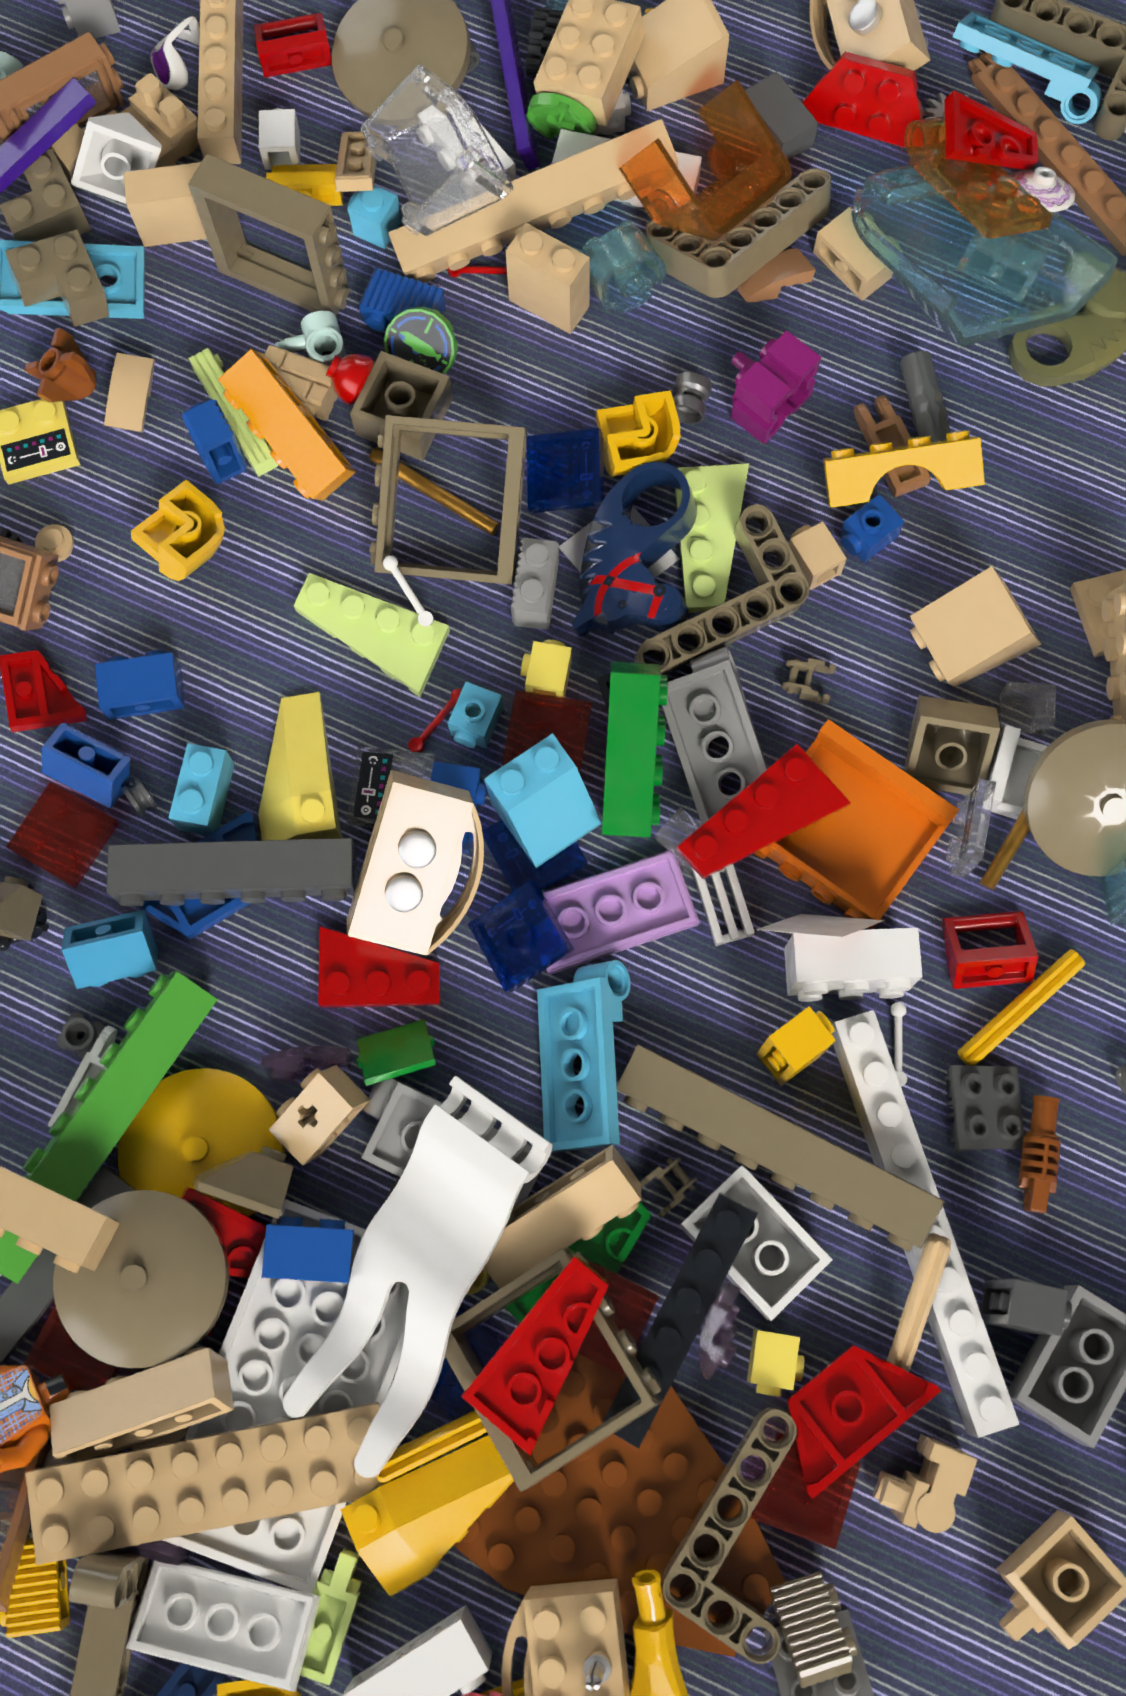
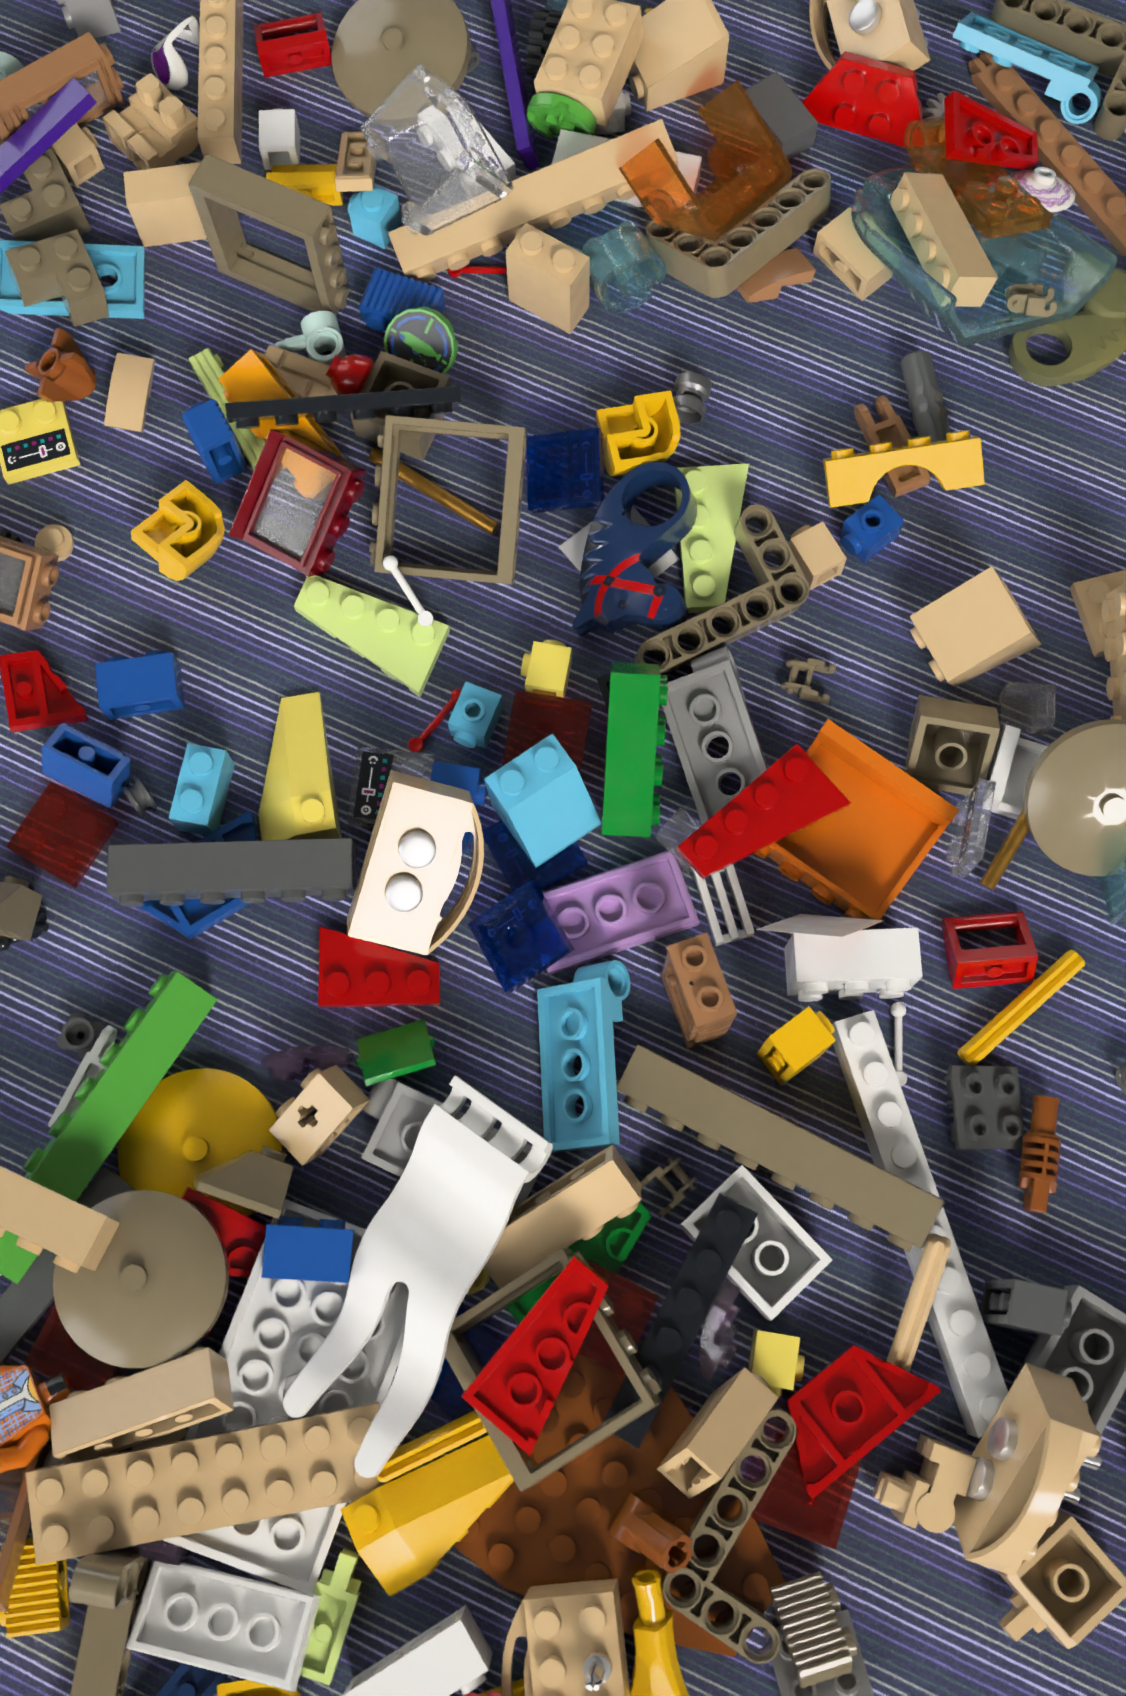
(110, 949): dark azure brick -> none
(112, 147): white slope -> none
(298, 502): none -> window
(326, 408): none -> black plate
(535, 583): light grey brick -> none
(647, 1532): none -> dark orange piece
(697, 991): none -> medium nougat door
(718, 1433): none -> tan brick
(774, 386): magenta brick -> none
(943, 237): none -> tan brick
(1025, 1469): none -> tan piece
(1029, 299): none -> dark tan piece

